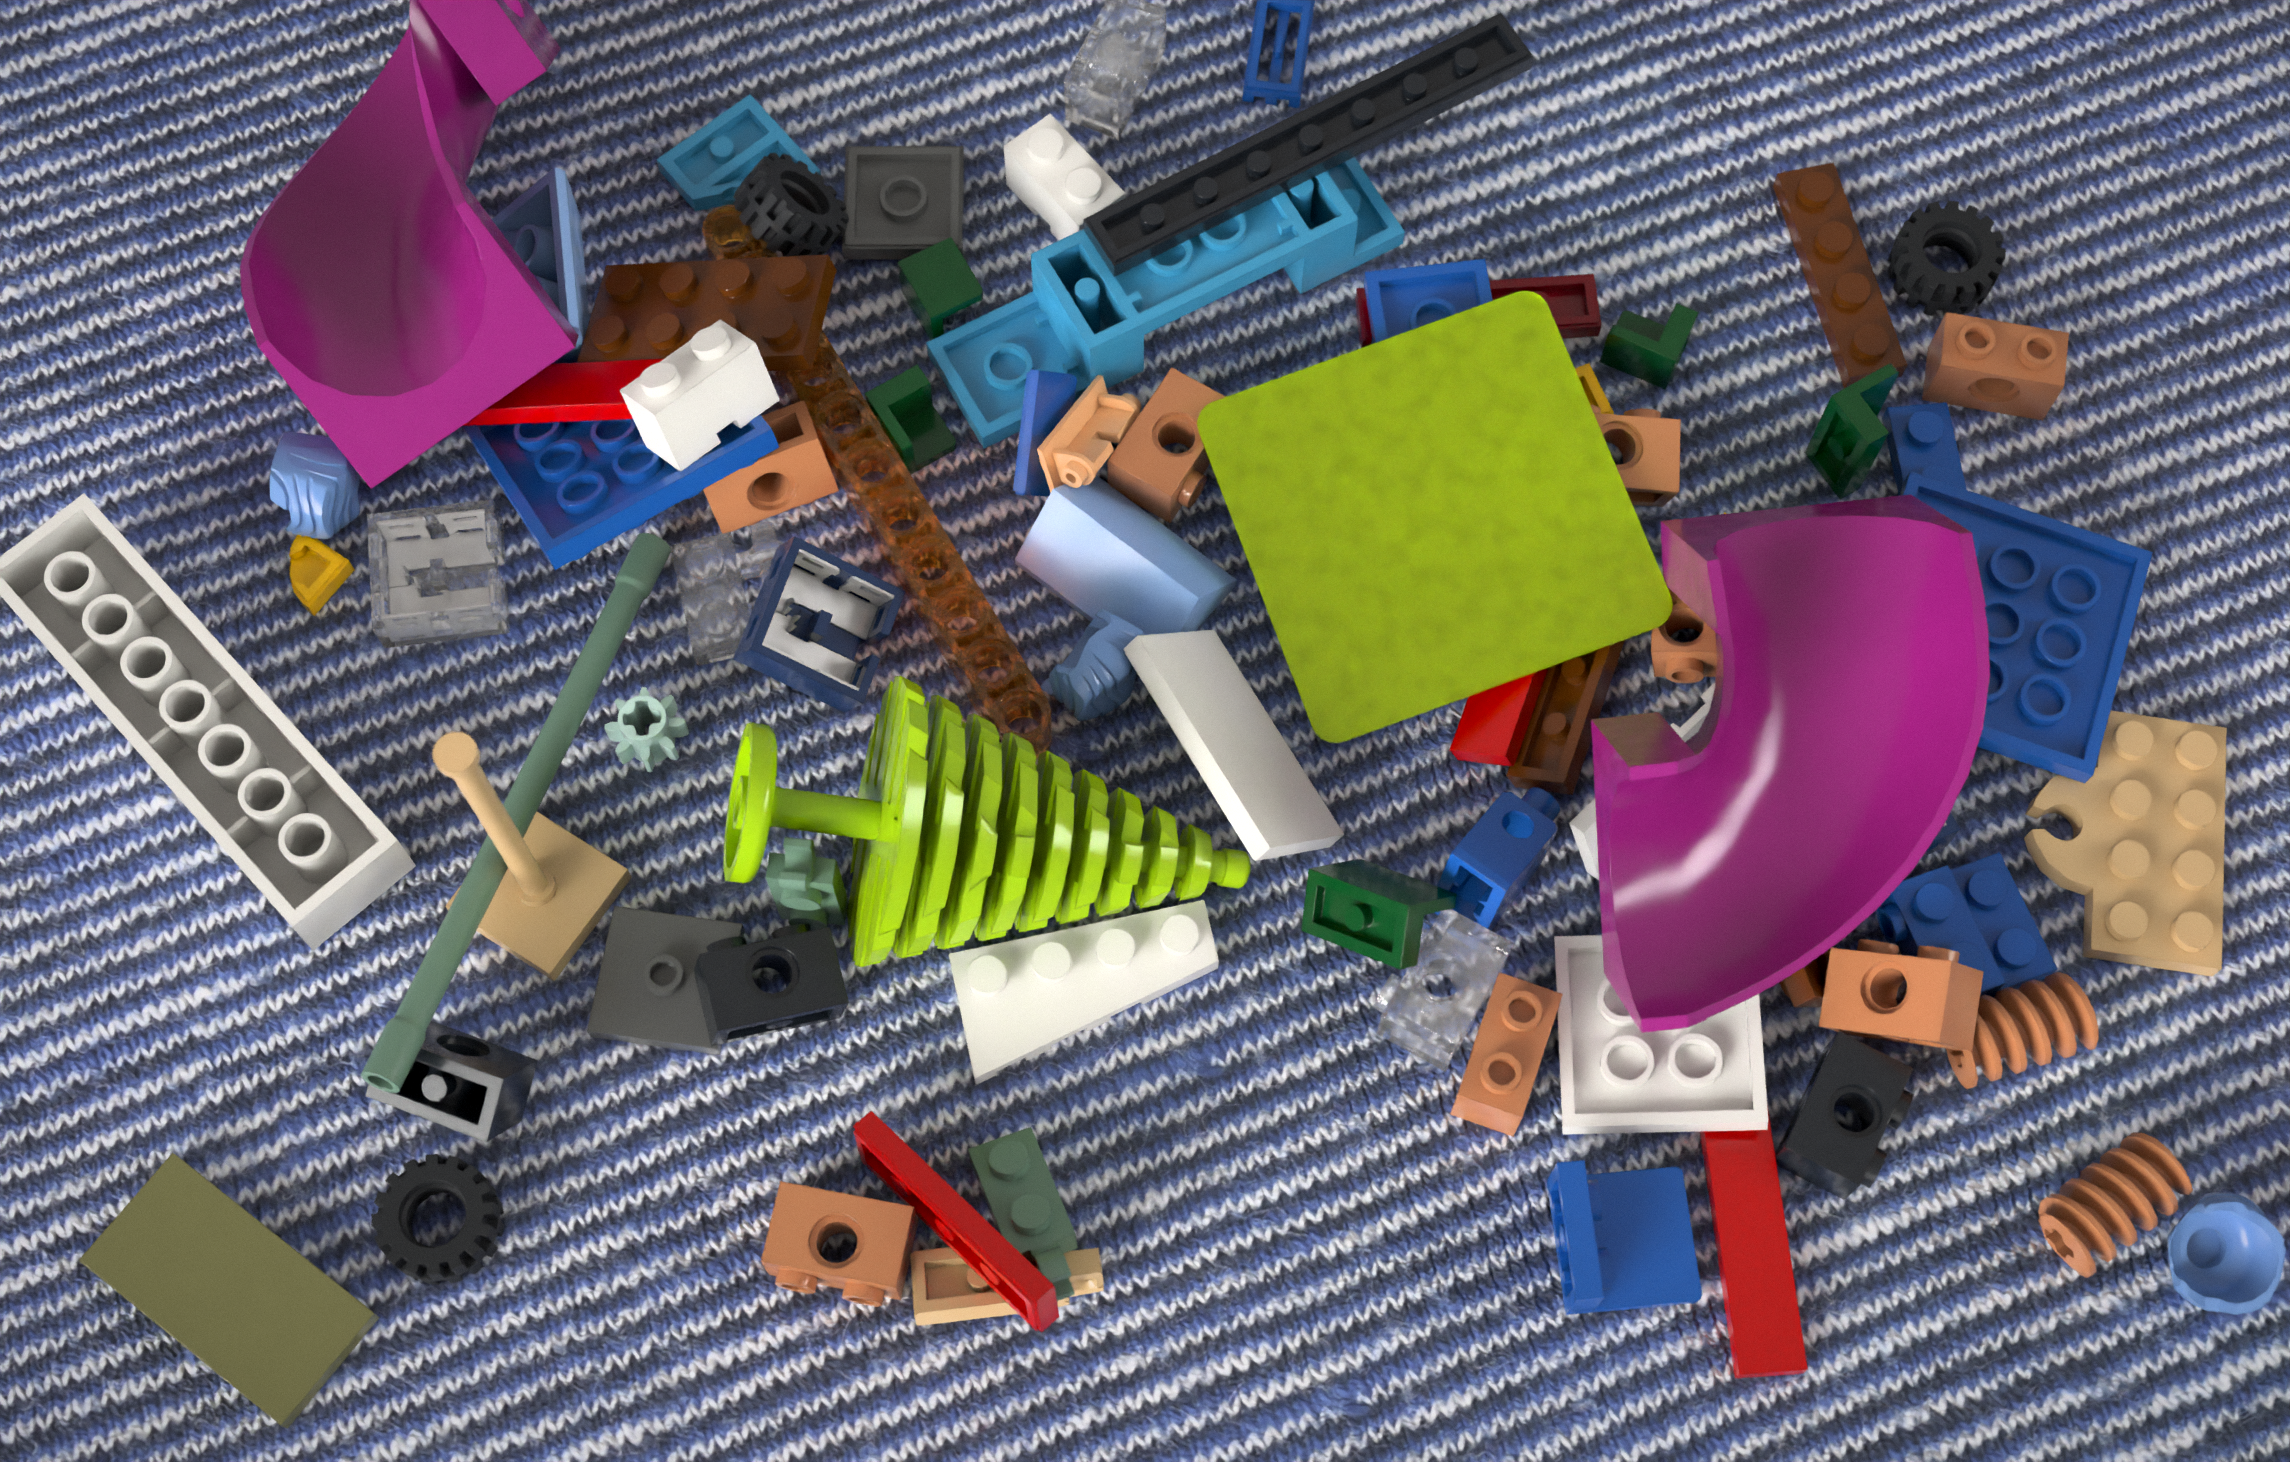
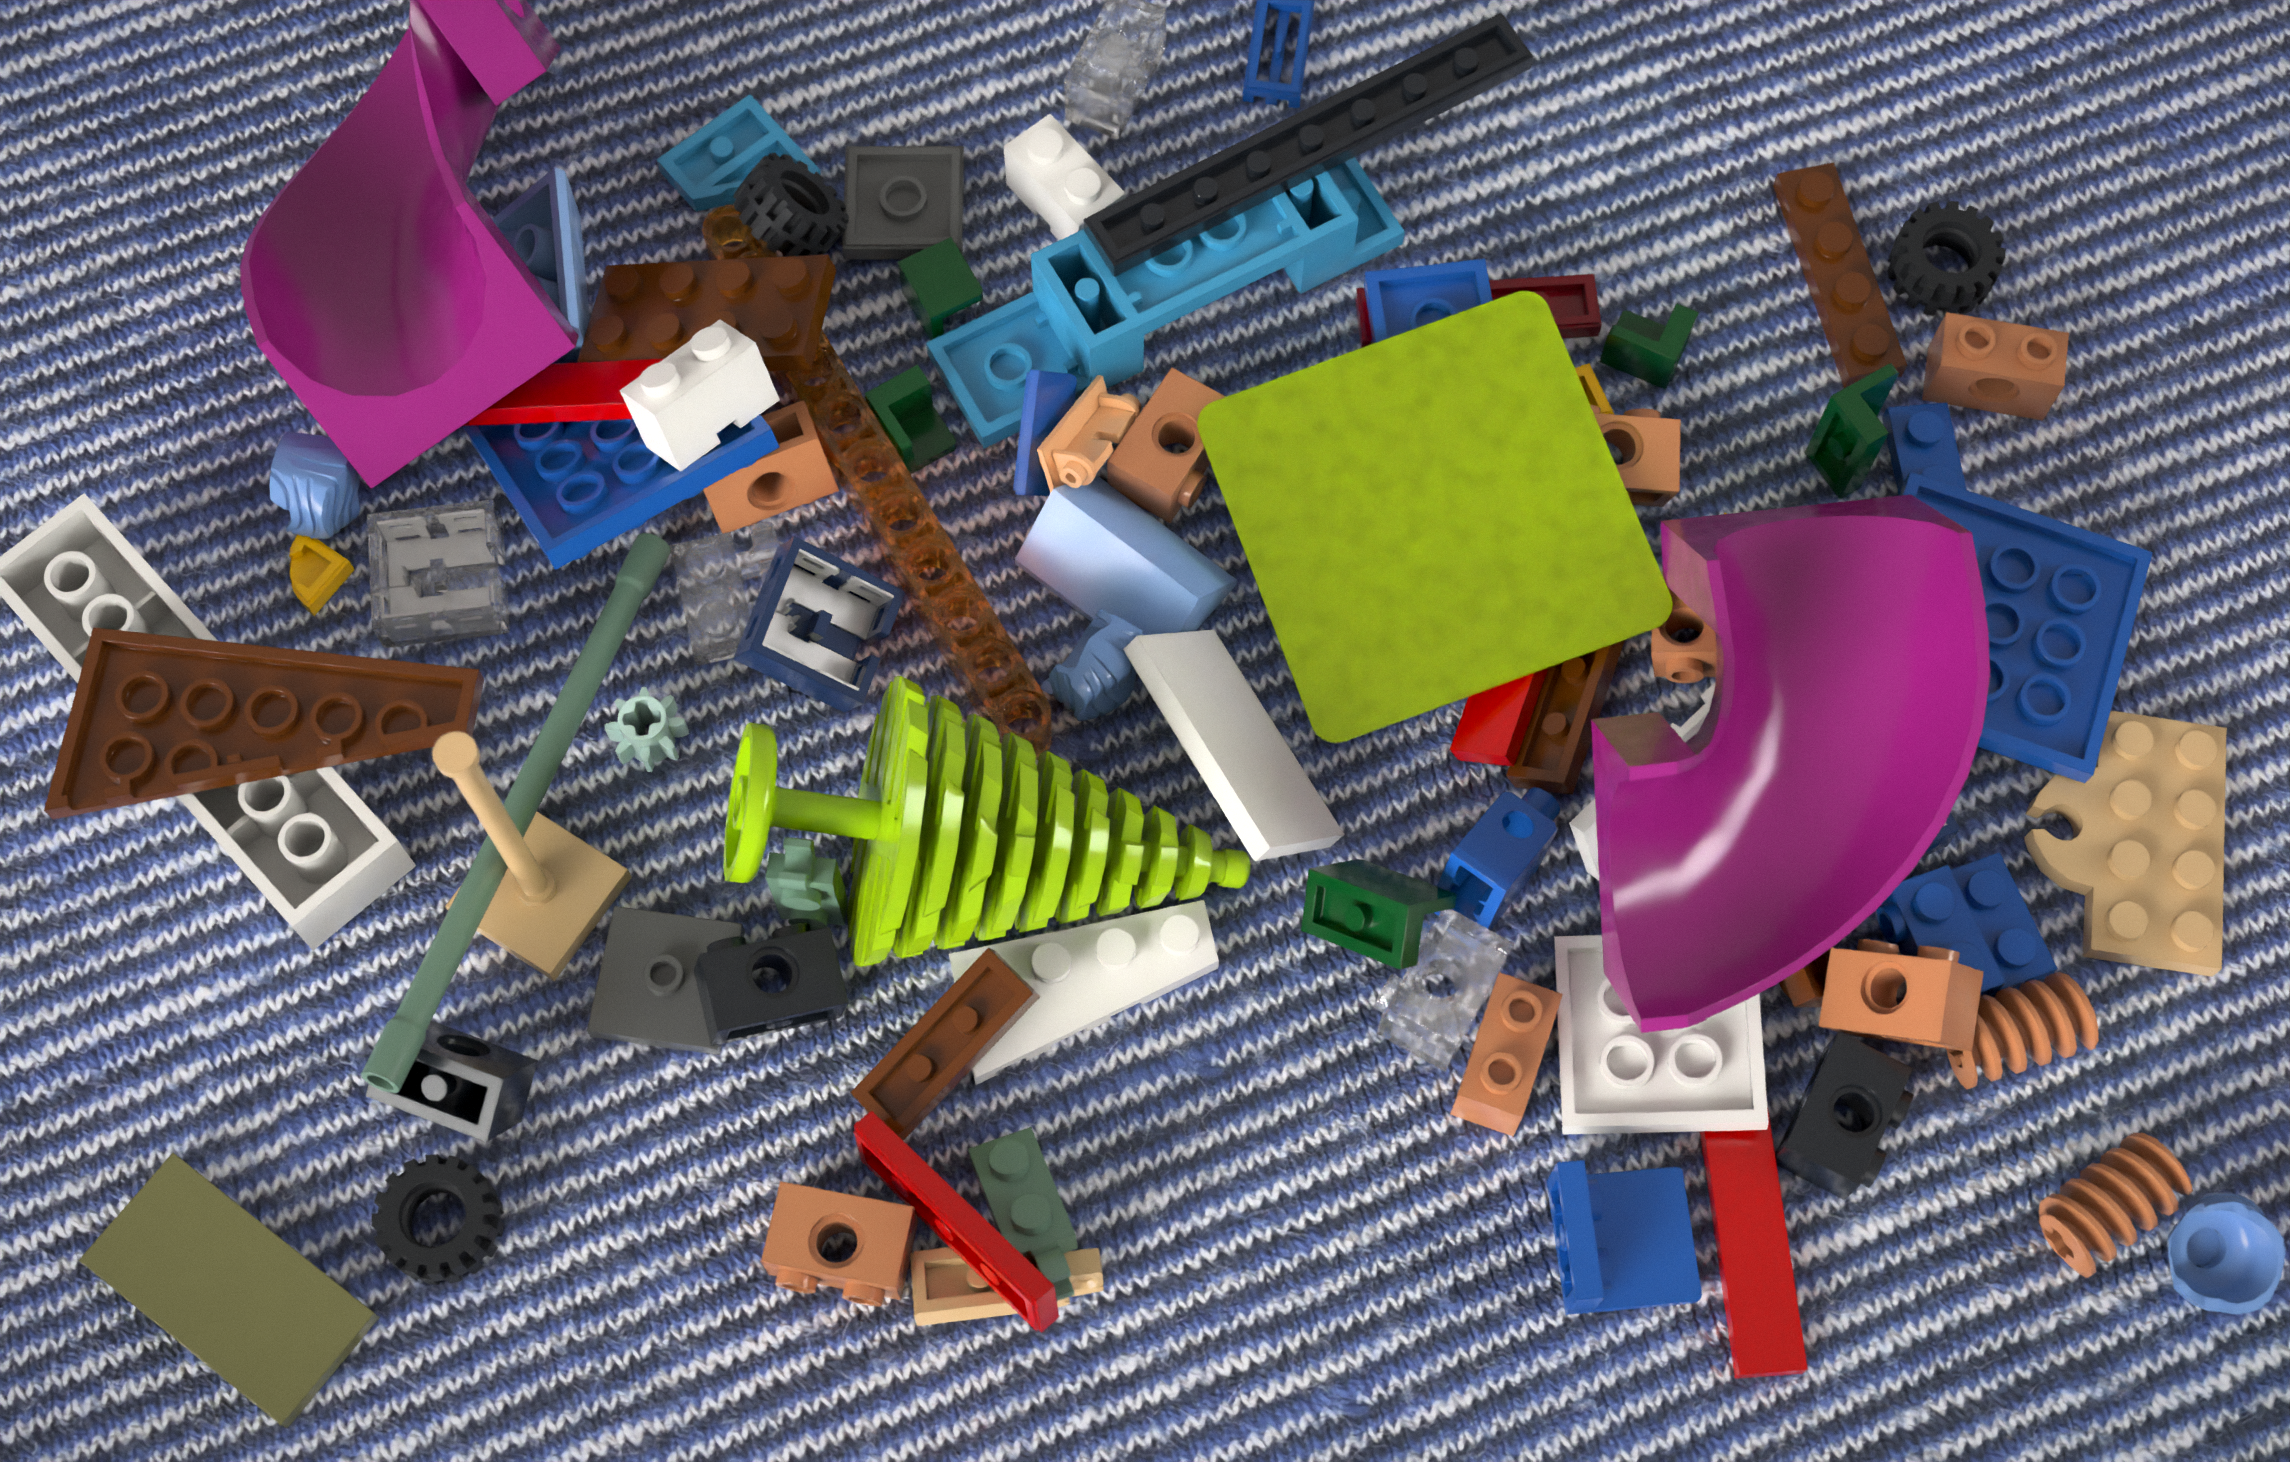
(210, 714): none -> reddish brown wing
(945, 1043): none -> reddish brown plate

